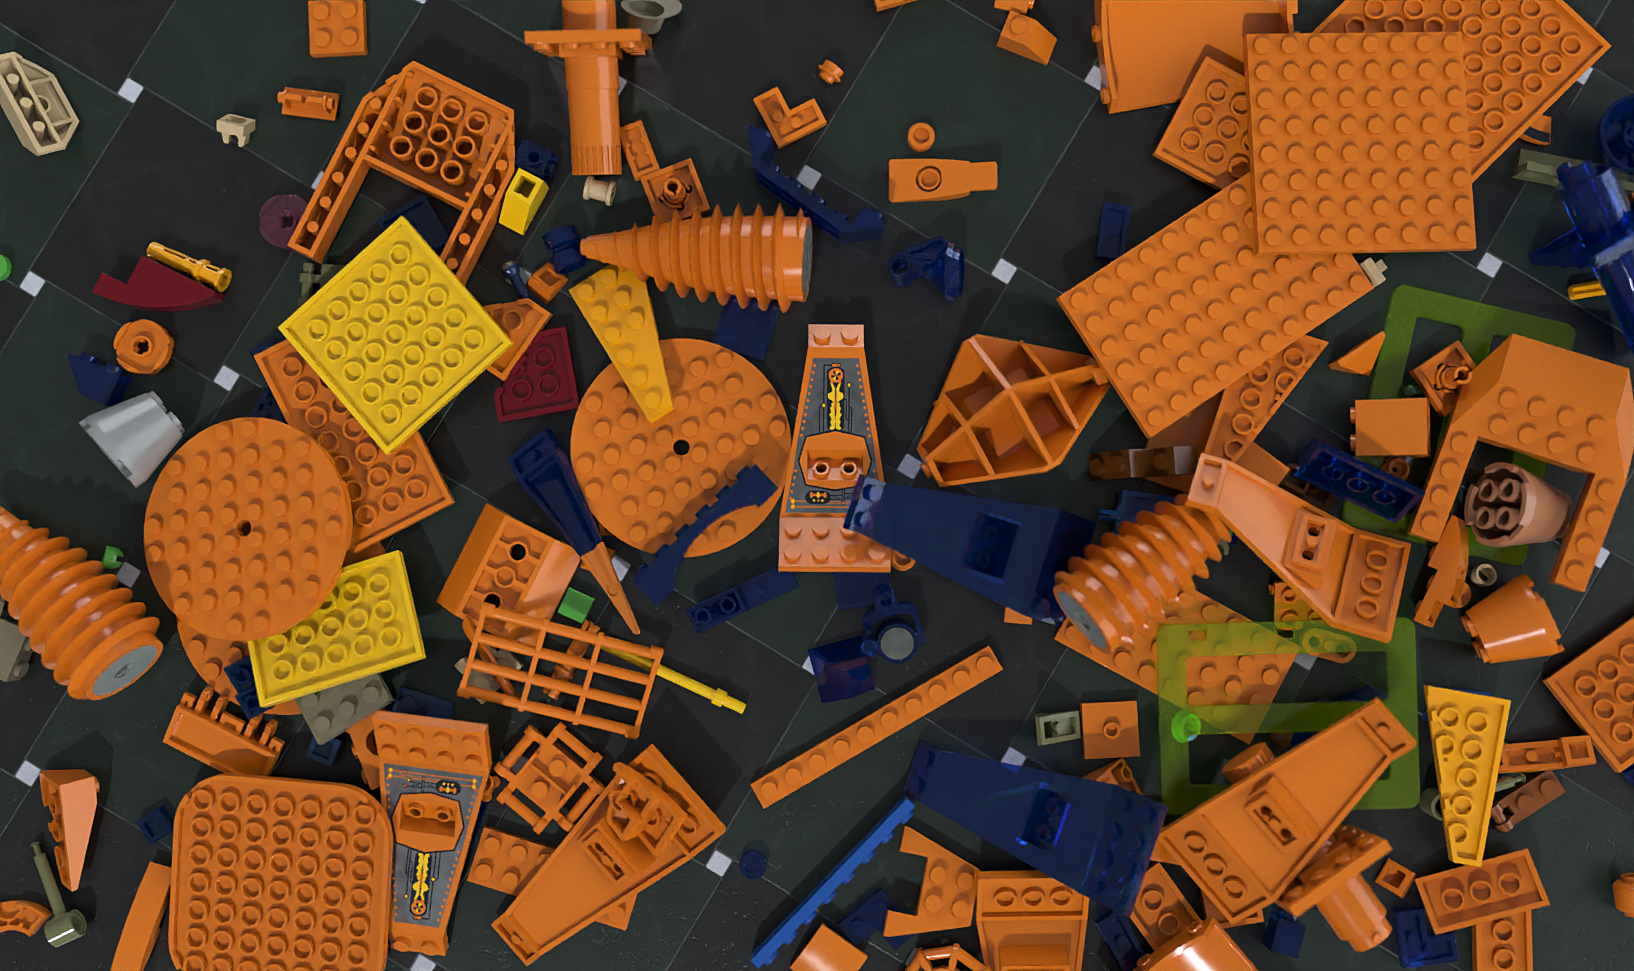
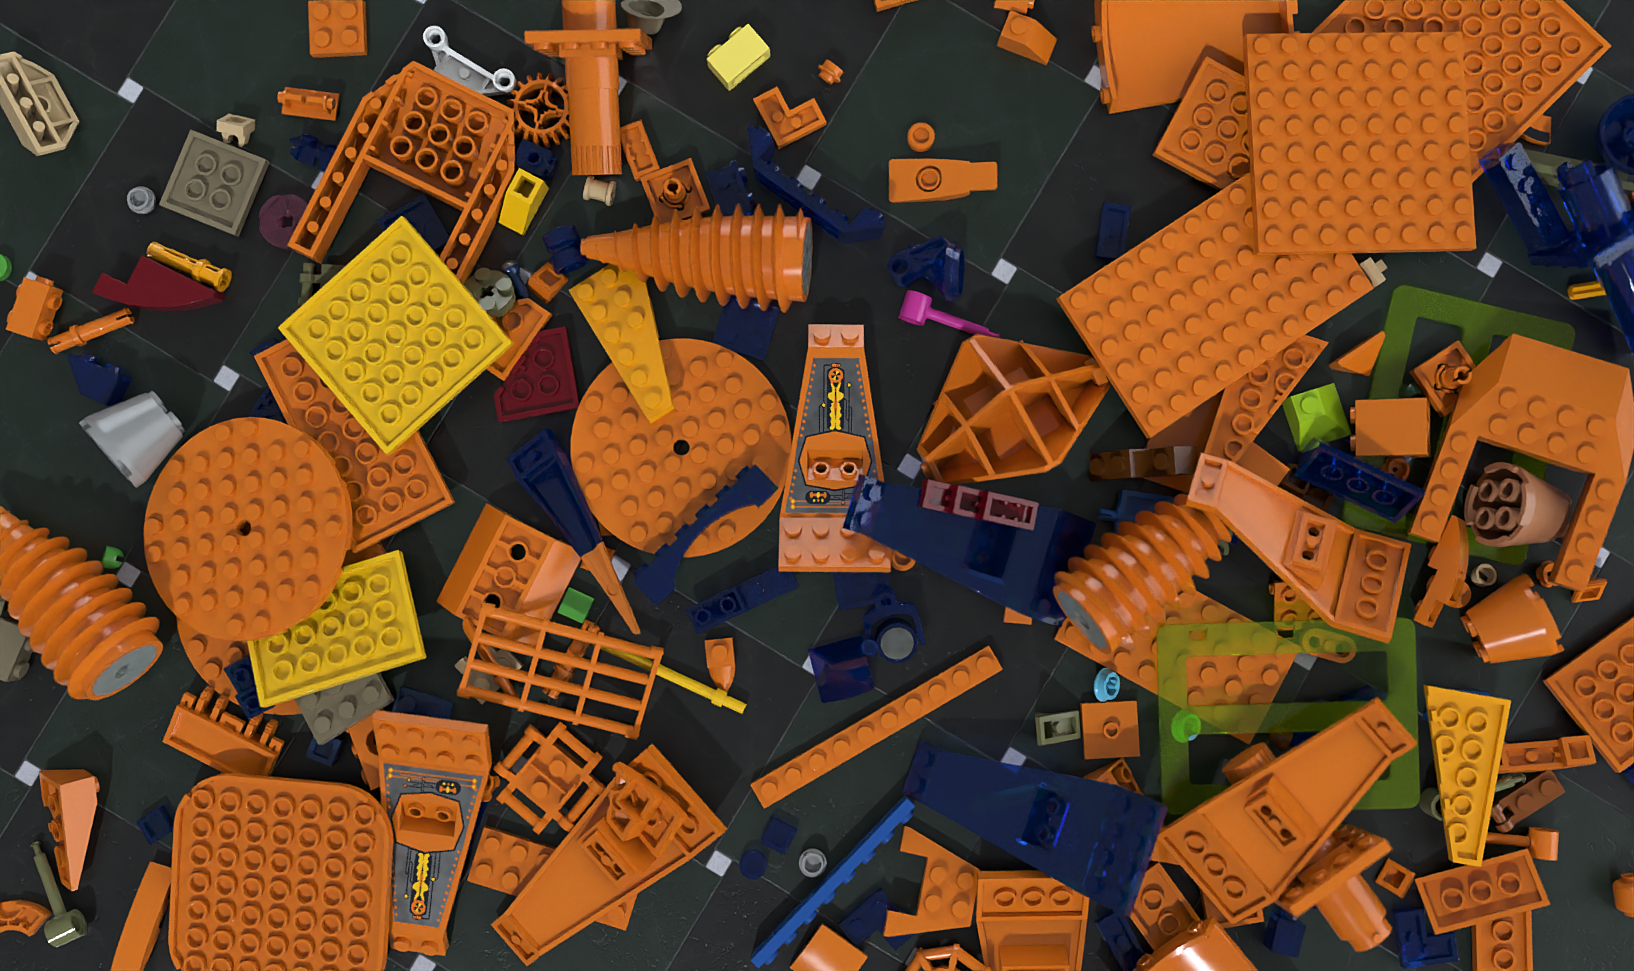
(34, 308): none -> orange brick
(81, 334): none -> orange pin
(141, 200): none -> light grey plate
(159, 345): orange plate -> none
(214, 183): none -> dark tan plate
(309, 149): none -> clear blue hinge
(463, 70): none -> white plate
(495, 282): none -> olive plate
(522, 103): none -> orange gear
(721, 661): none -> orange plate
(728, 189): none -> clear blue bracket
(738, 56): none -> light yellow brick
(778, 835): none -> clear blue tile
(812, 862): none -> light grey plate
(917, 308): none -> dark pink piece
(978, 504): none -> dark red slope
(1106, 685): none -> medium azure hat
(1316, 415): none -> lime slope
(1524, 197): none -> clear blue brick
(1539, 841): none -> orange piece
(1541, 573): none -> orange plate
(1592, 592): none -> orange slope

